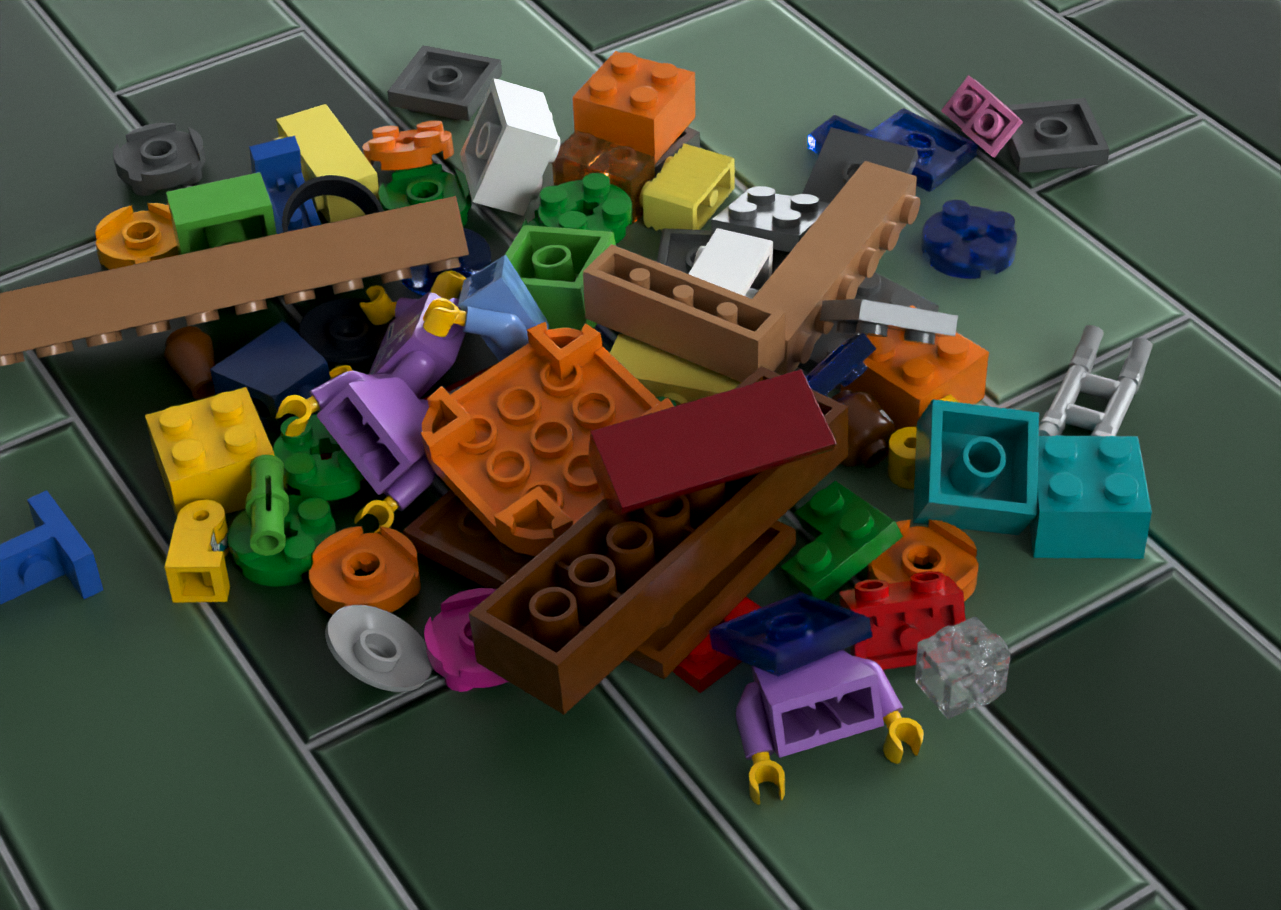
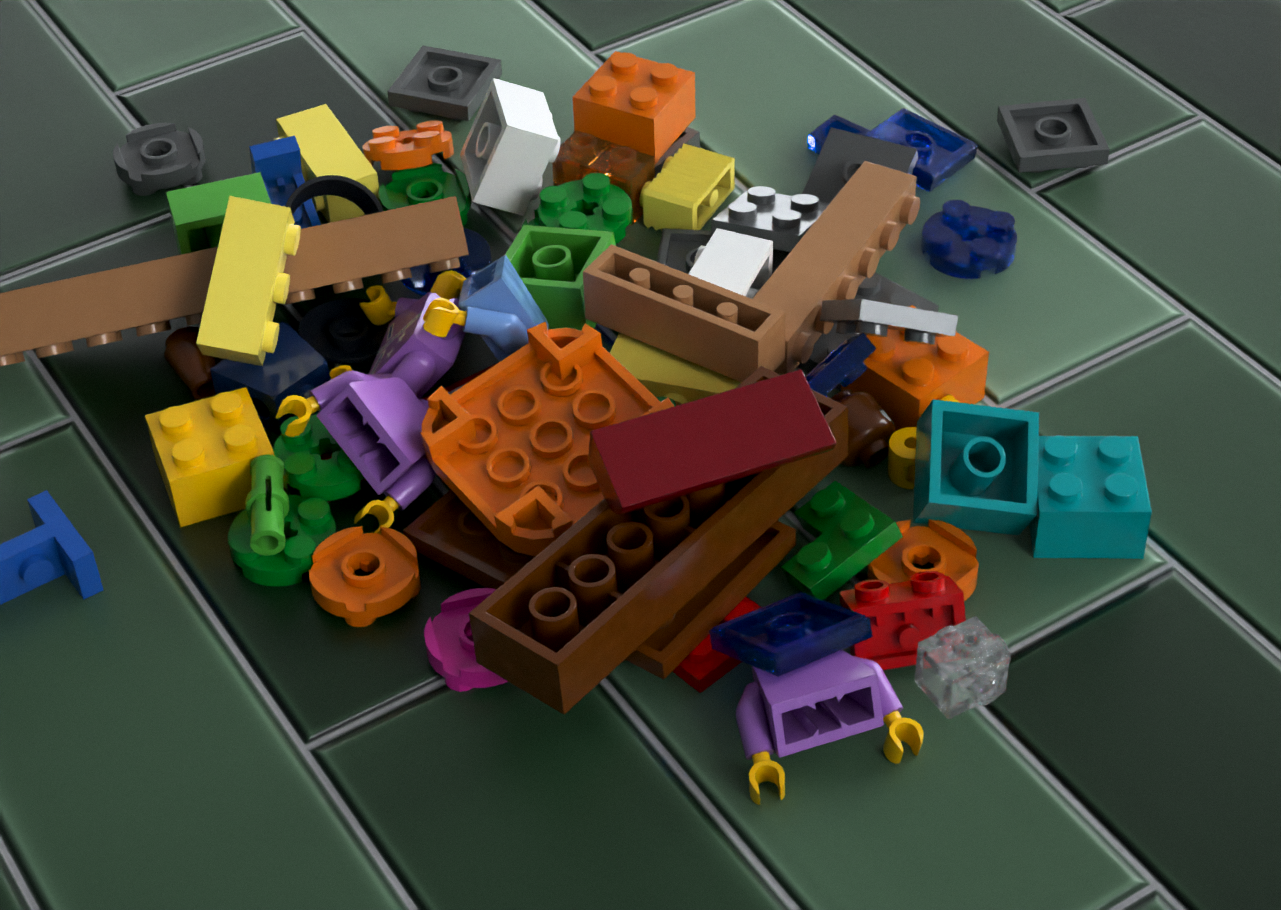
(135, 237): light orange plate -> none
(197, 553): yellow leg -> none
(248, 281): none -> light yellow brick
(378, 648): light grey dish -> none
(982, 116): bright pink slope -> none
(1080, 380): light grey piece -> none

